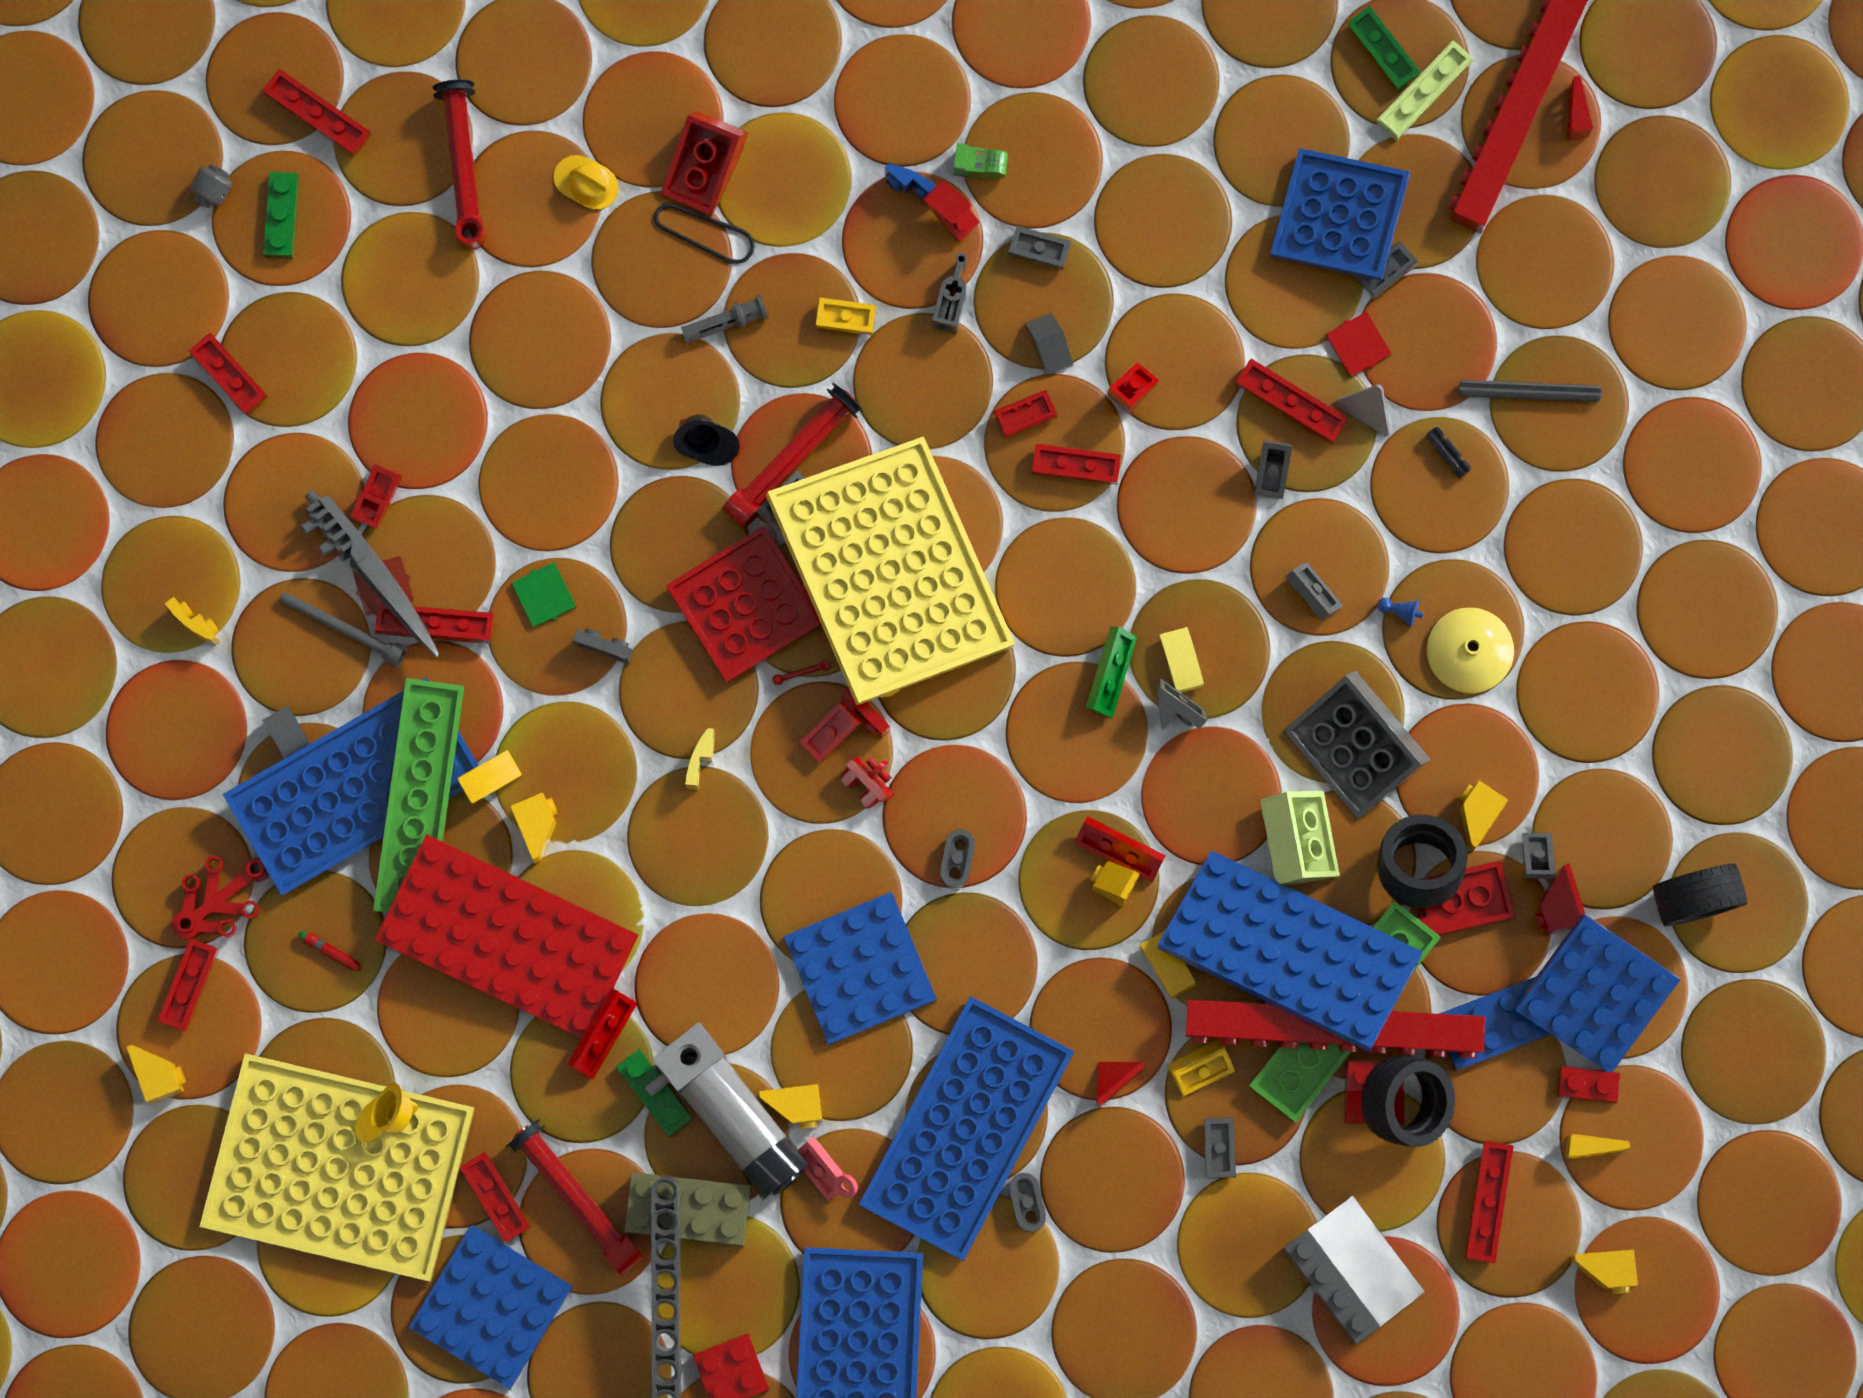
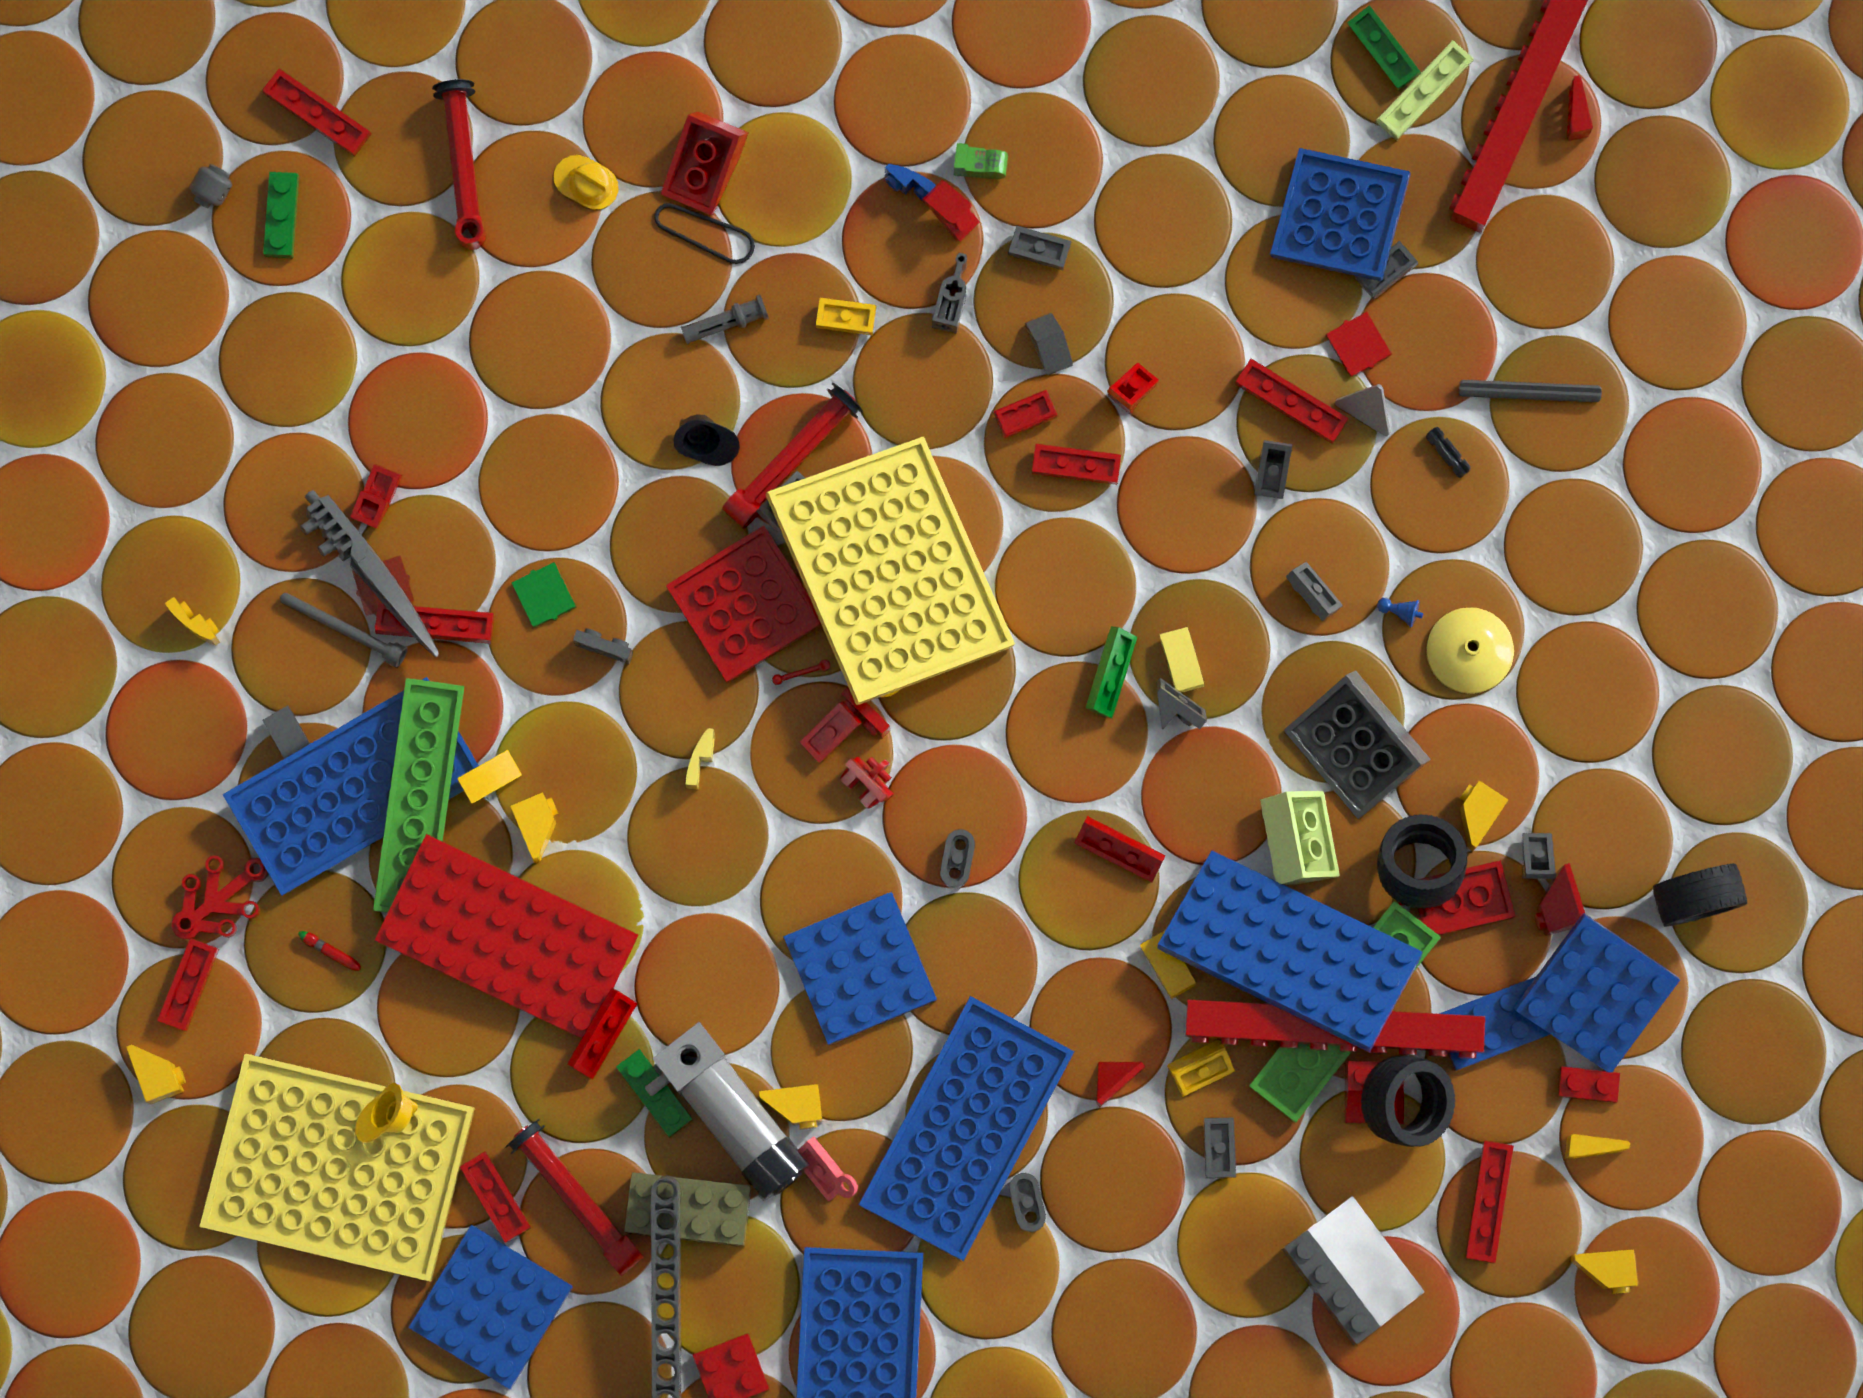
(228, 373): red plate -> none
(1114, 882): yellow slope -> none

